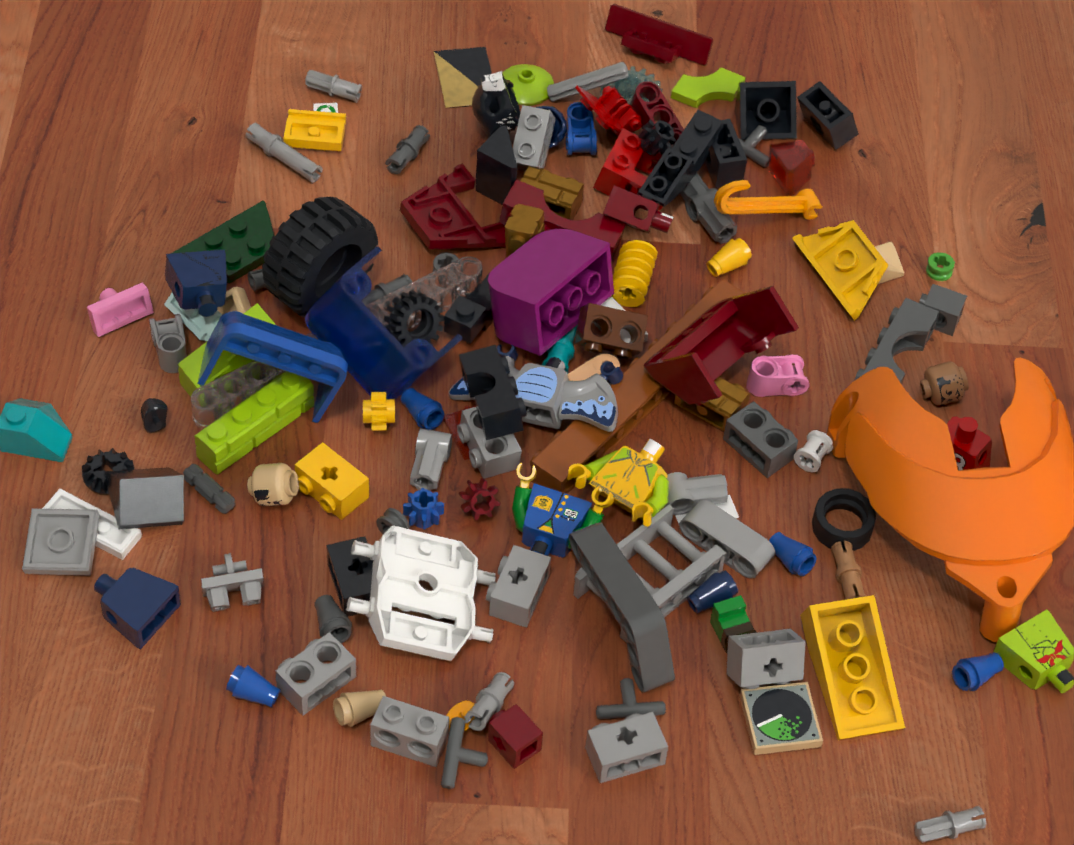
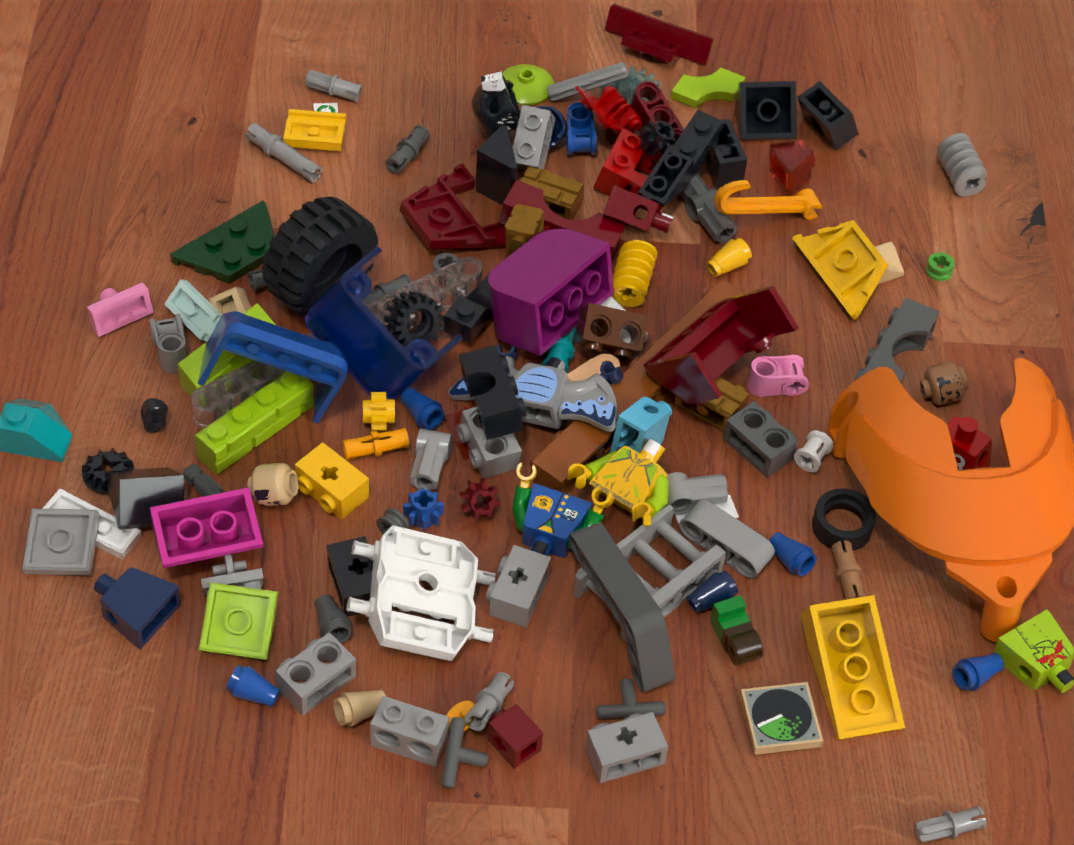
(198, 280): dark blue torso -> none
(205, 527): none -> dark pink slope
(238, 621): none -> lime tile
(375, 443): none -> light orange pin
(461, 73): sticker -> none
(642, 421): none -> medium azure torso
(749, 146): dark grey piece -> none
(765, 658): light grey brick -> none
(948, 303): dark grey brick -> none
(962, 164): none -> light grey piece

